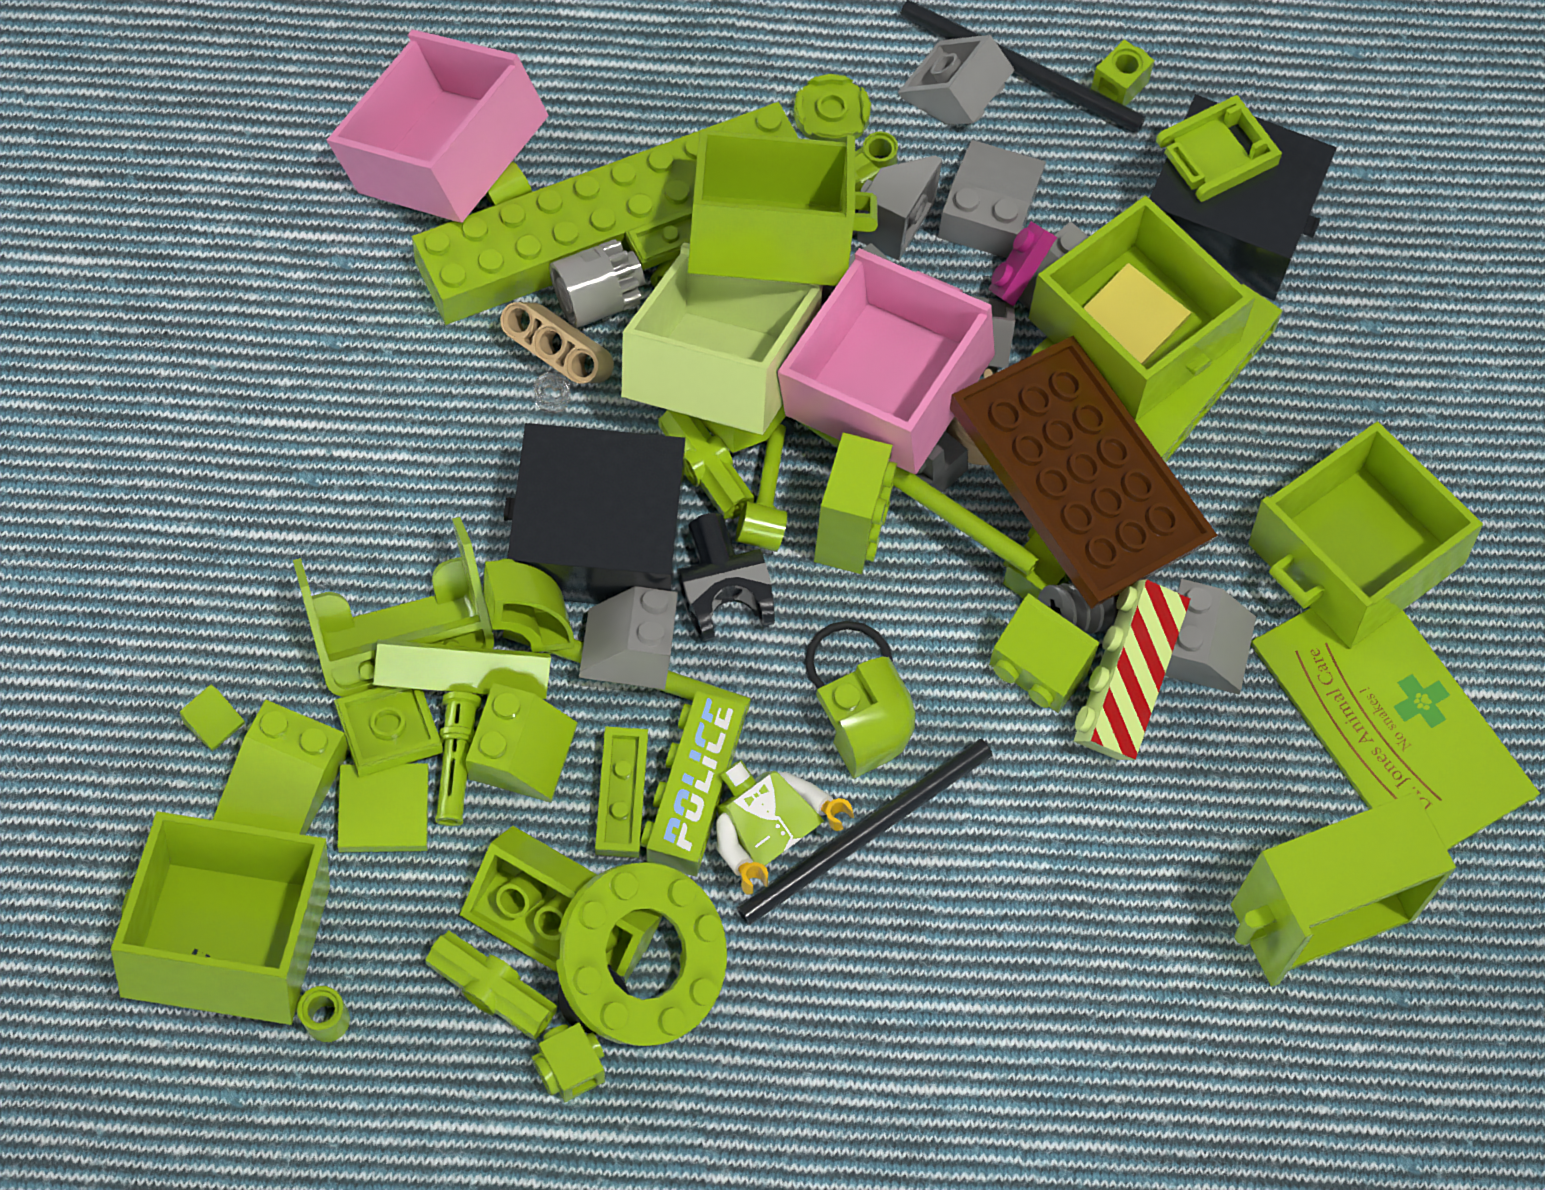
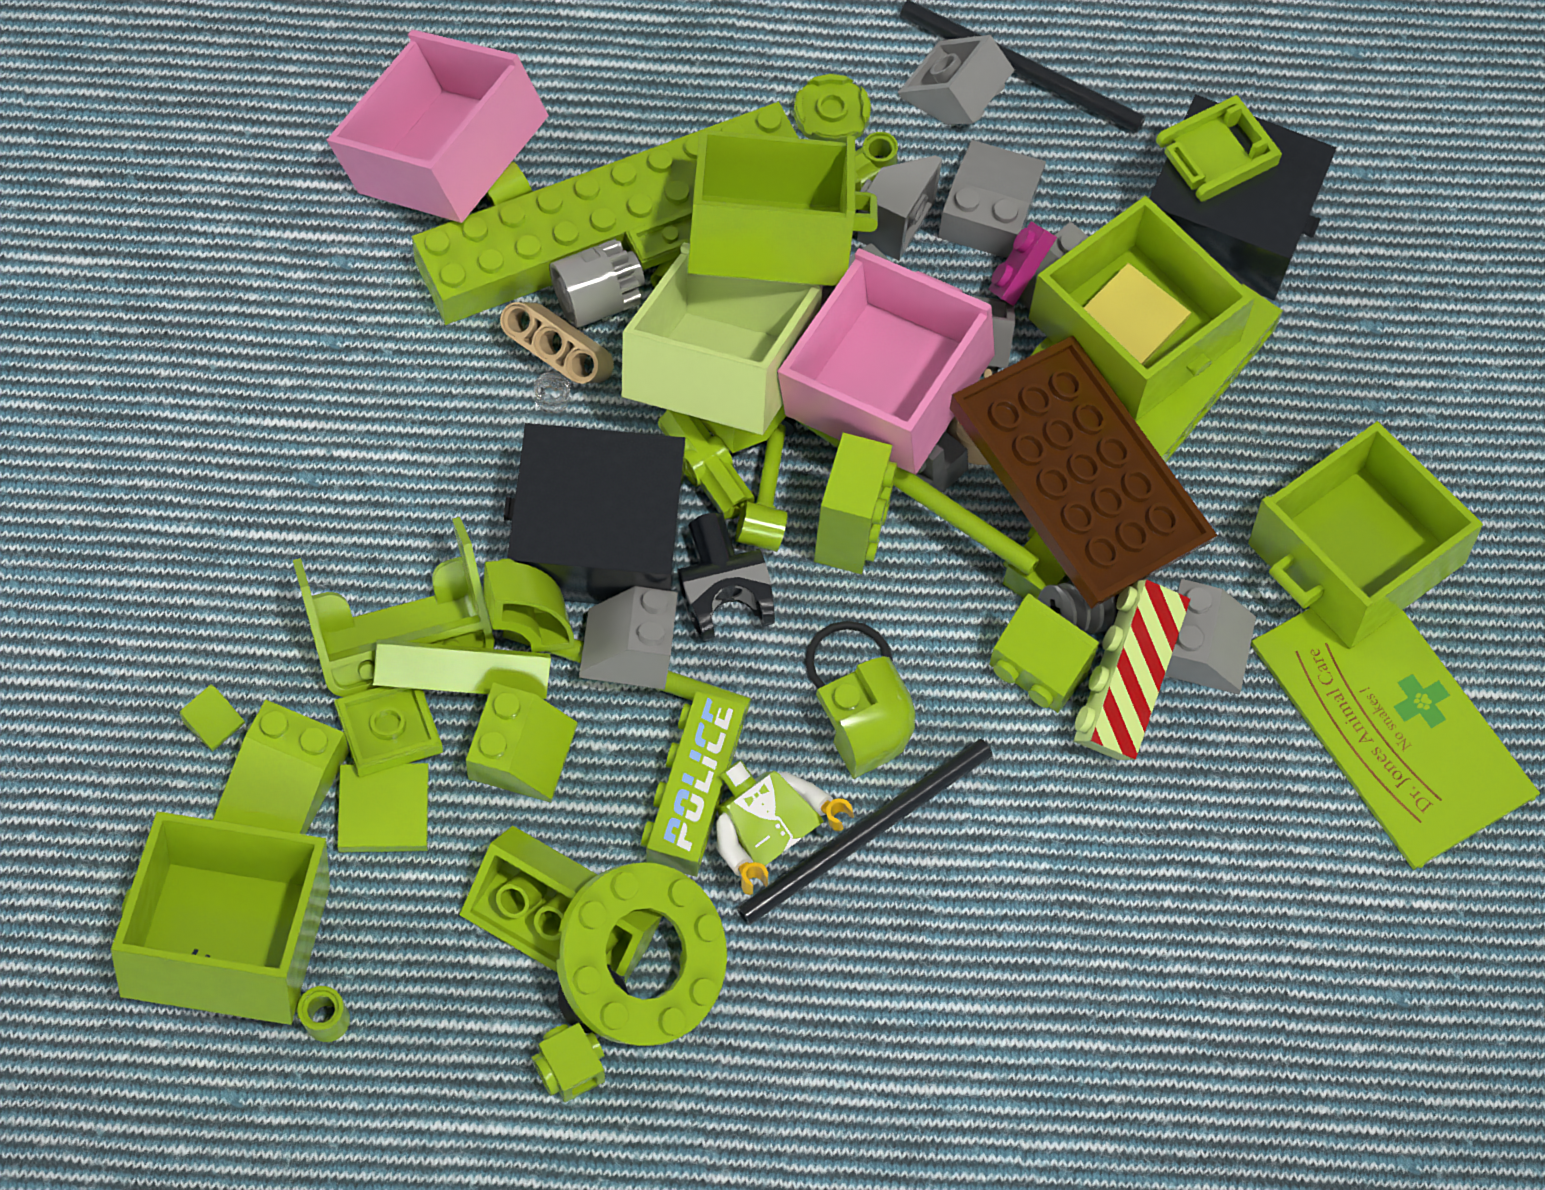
(457, 739): lime pin -> none
(491, 984): lime piece -> none
(621, 792): lime plate -> none
(1121, 86): lime brick -> none
(1340, 885): lime container -> none

